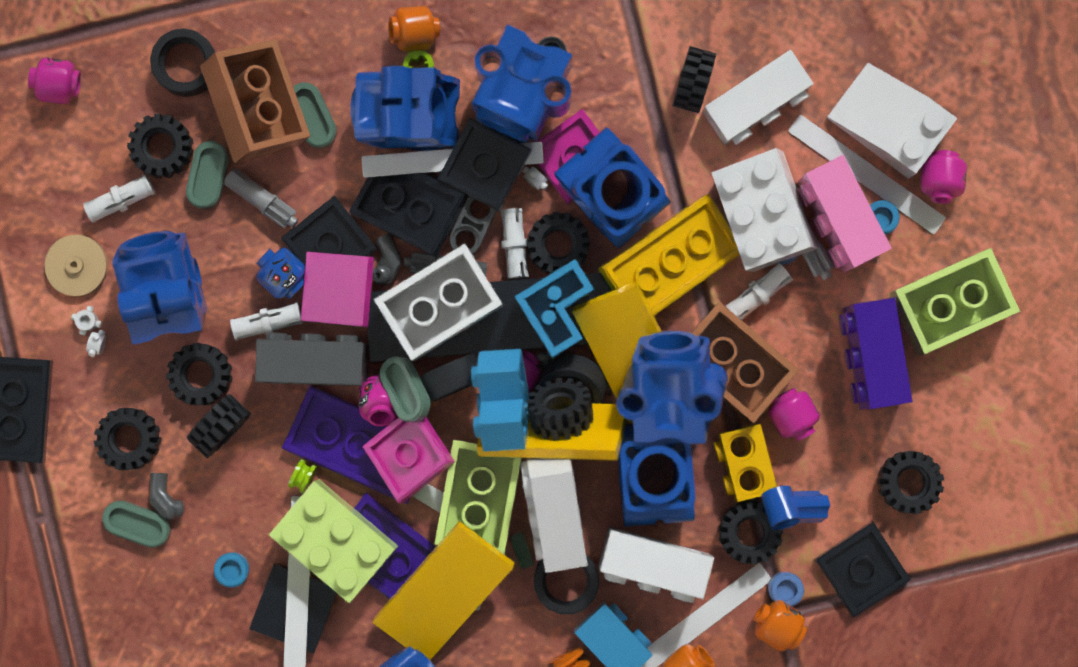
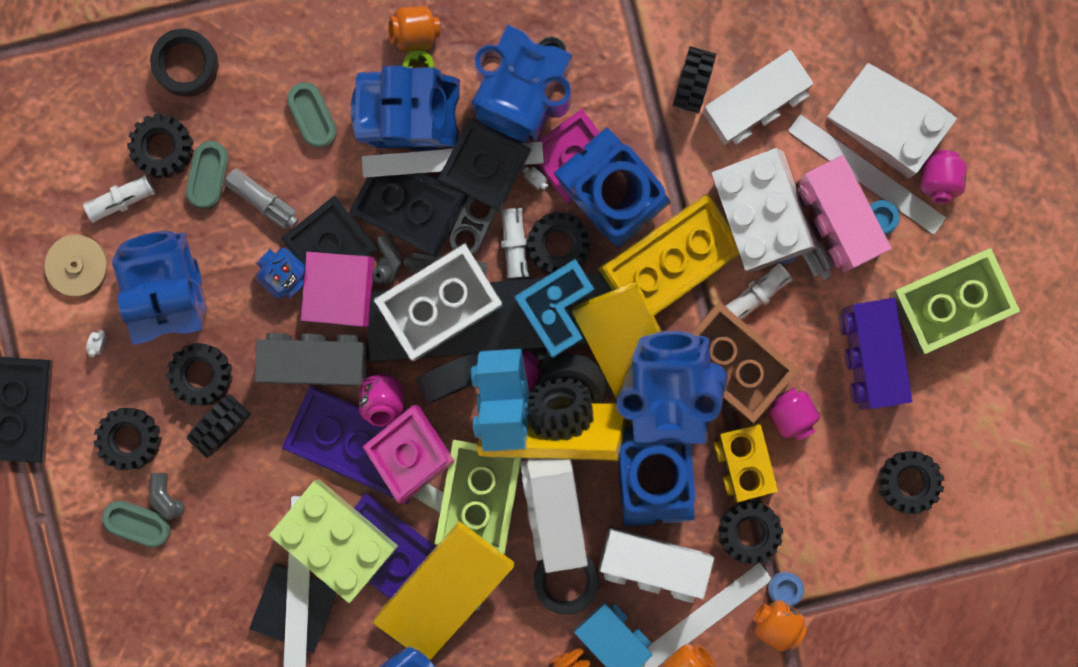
(55, 80): dark pink head -> none
(86, 320): white piece -> none
(231, 569): dark azure tile -> none
(255, 100): nougat brick -> none
(266, 321): white pin -> none
(302, 476): lime bush -> none
(405, 389): sand green tile -> none
(521, 549): clear green tile -> none
(789, 507): blue piece -> none
(862, 569): black tile -> none

